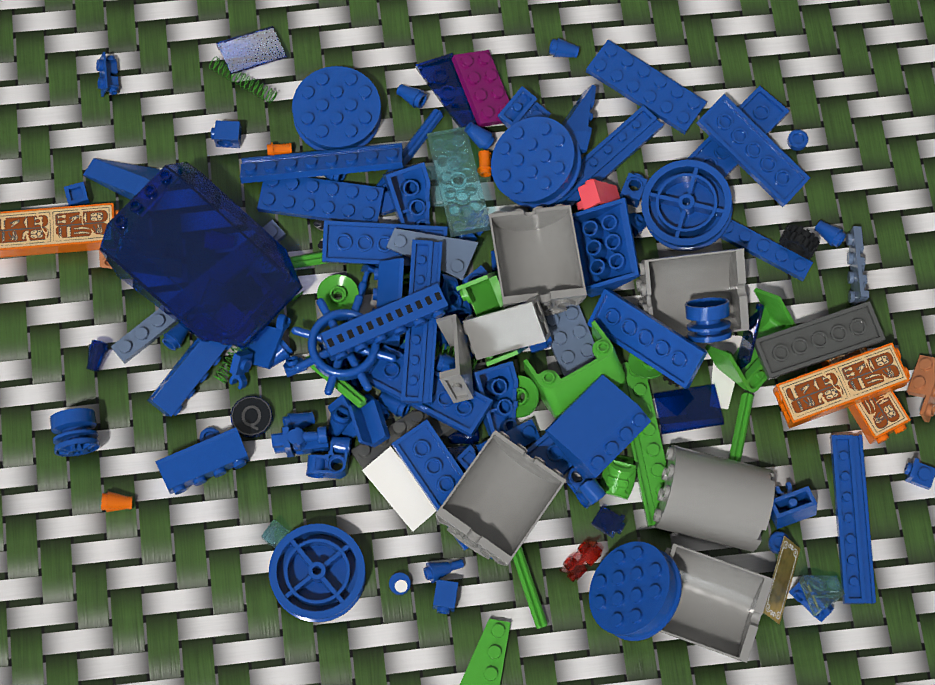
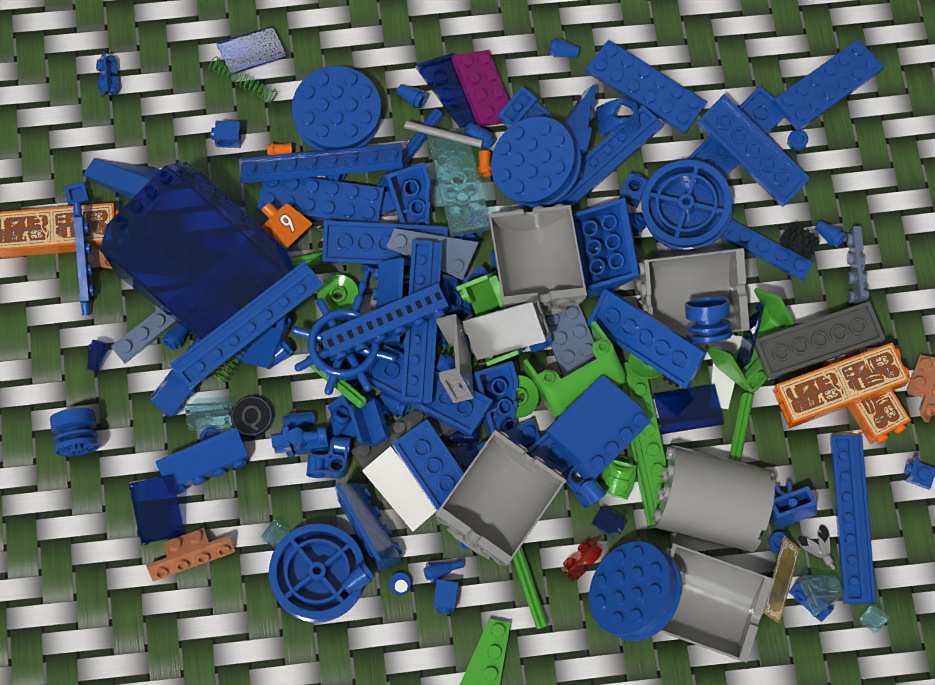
(85, 268): none -> plate
(115, 502): orange cone -> none
(156, 509): none -> clear blue piece
(187, 552): none -> nougat bracket
(208, 415): none -> clear light blue hinge
(240, 365): blue plate -> none
(246, 325): none -> blue plate
(284, 224): none -> orange torso
(290, 364): blue plate -> none
(358, 578): none -> blue cone
(367, 525): none -> blue slope
(443, 134): none -> light grey bar
(466, 457): blue tile -> none
(596, 193): coral brick -> none
(609, 122): none -> blue piece
(820, 550): none -> light grey piece
(828, 85): none -> blue plate
(873, 618): none -> clear light blue slope

